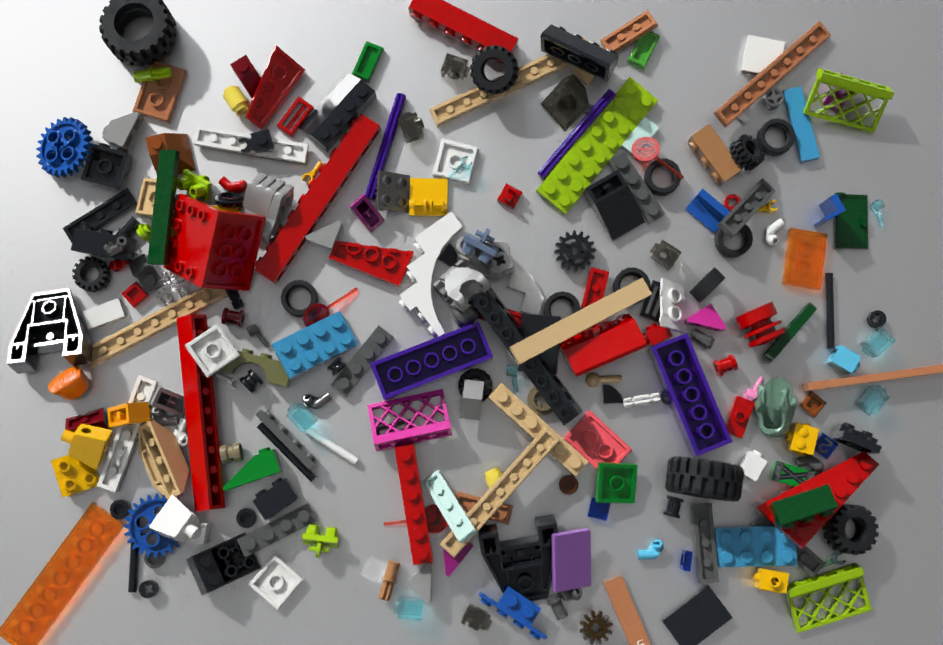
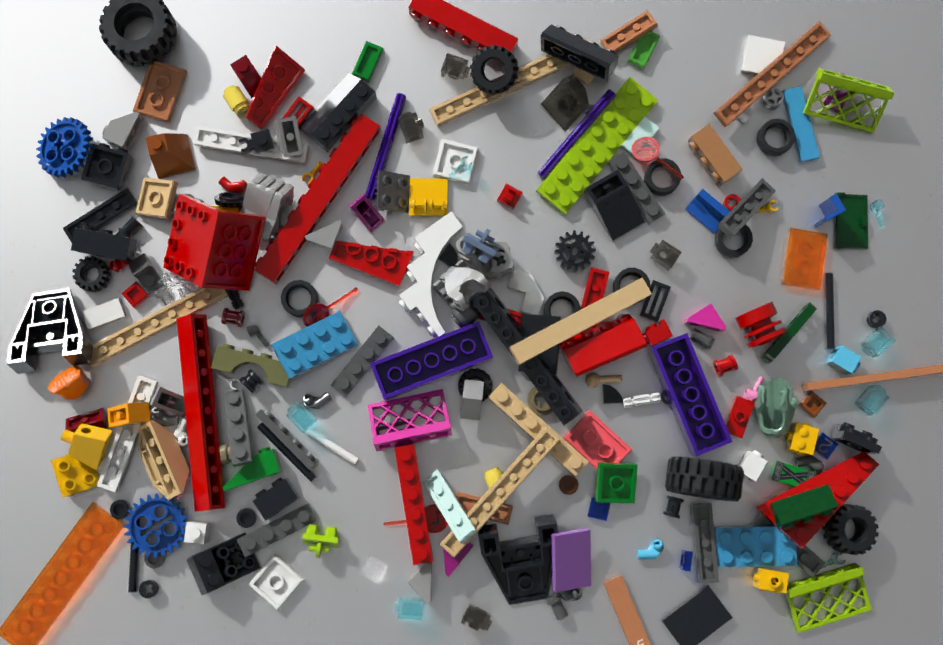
(120, 245): dark grey arm -> none
(144, 231): lime plate -> none
(151, 74): lime axle -> none
(163, 207): dark green tile -> none
(176, 521): white torso -> none
(196, 185): lime hips -> none
(212, 350): white tile -> none
(238, 428): none -> dark grey plate
(288, 136): none -> light grey slope
(336, 366): black bush -> none
(389, 580): medium nougat axle -> none
(512, 371): clear light blue hand -> none
(518, 608): blue bracket -> none
(590, 633): dark brown gear -> none
(672, 305): white piece -> none
(706, 285): black tyre -> none
(747, 152): black tyre -> none
(771, 232): white arm -> none

